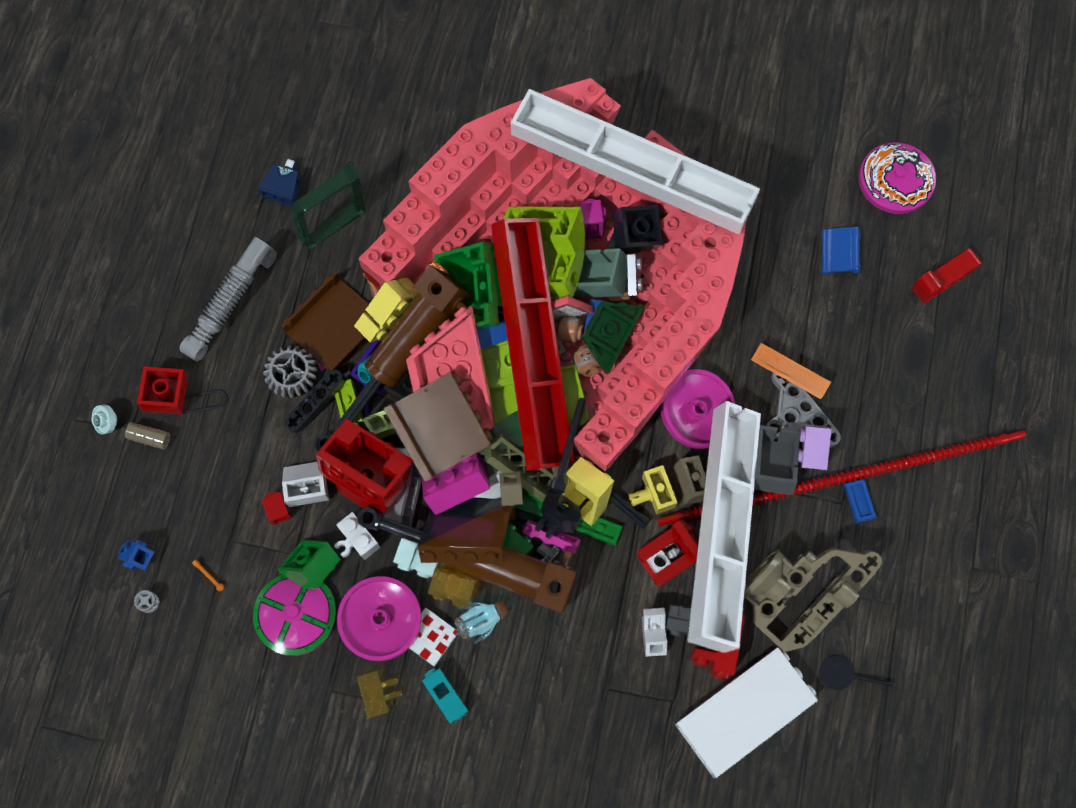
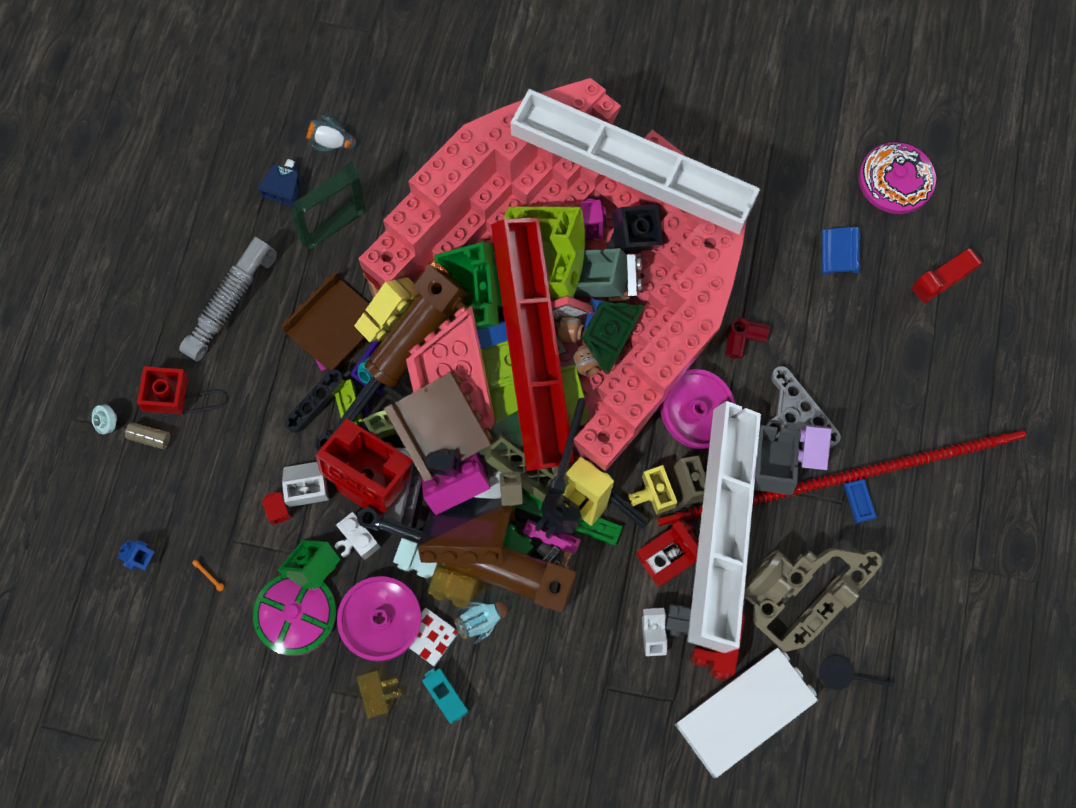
(142, 599): light grey wheel -> none
(303, 376): light grey gear -> none
(329, 135): none -> animal
(443, 462): none -> black brick
(736, 339): none -> dark red piece
(791, 371): orange fence -> none

